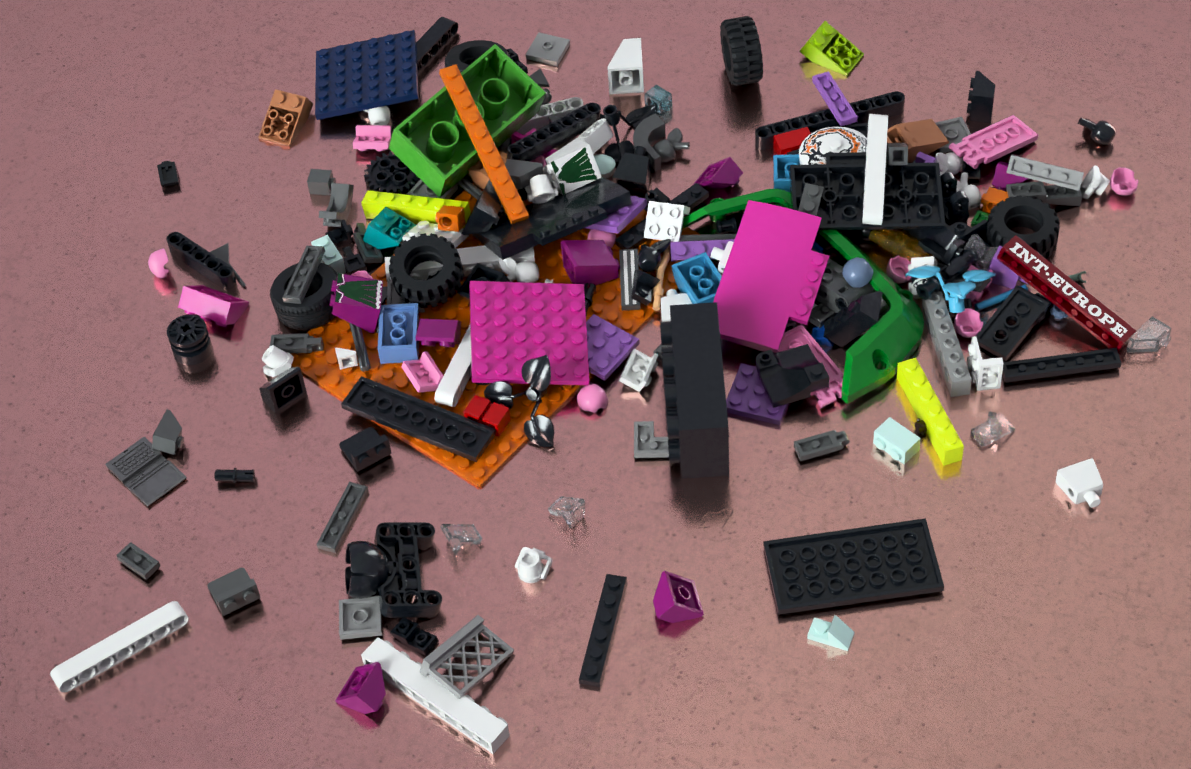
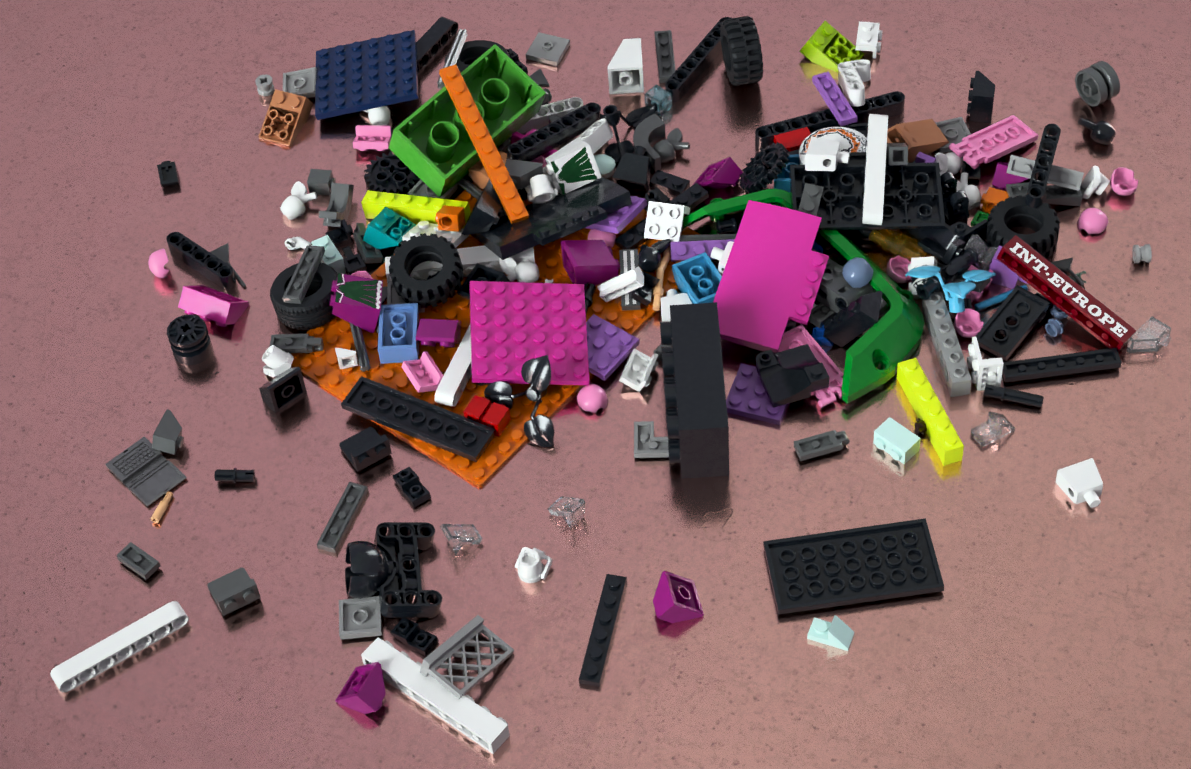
(161, 508): none -> light nougat piece
(264, 85): none -> light grey wheel
(294, 205): none -> white piece
(296, 243): none -> white arm
(300, 82): none -> light grey plate
(411, 486): none -> black slope
(454, 53): none -> axle
(621, 284): none -> white piece
(664, 55): none -> dark grey tile
(669, 183): none -> black plate
(695, 63): none -> black beam
(764, 168): none -> black gear
(824, 155): none -> white torso
(851, 79): none -> white beam
(868, 37): none -> white bracket
(1013, 395): none -> black axle
(1042, 172): none -> black beam
(1054, 327): none -> sand blue plate
(1065, 265): none -> dark grey piece
(1092, 221): none -> bright pink hair
(1097, 83): none -> dark grey wheel
(1142, 253): none -> light grey wheel

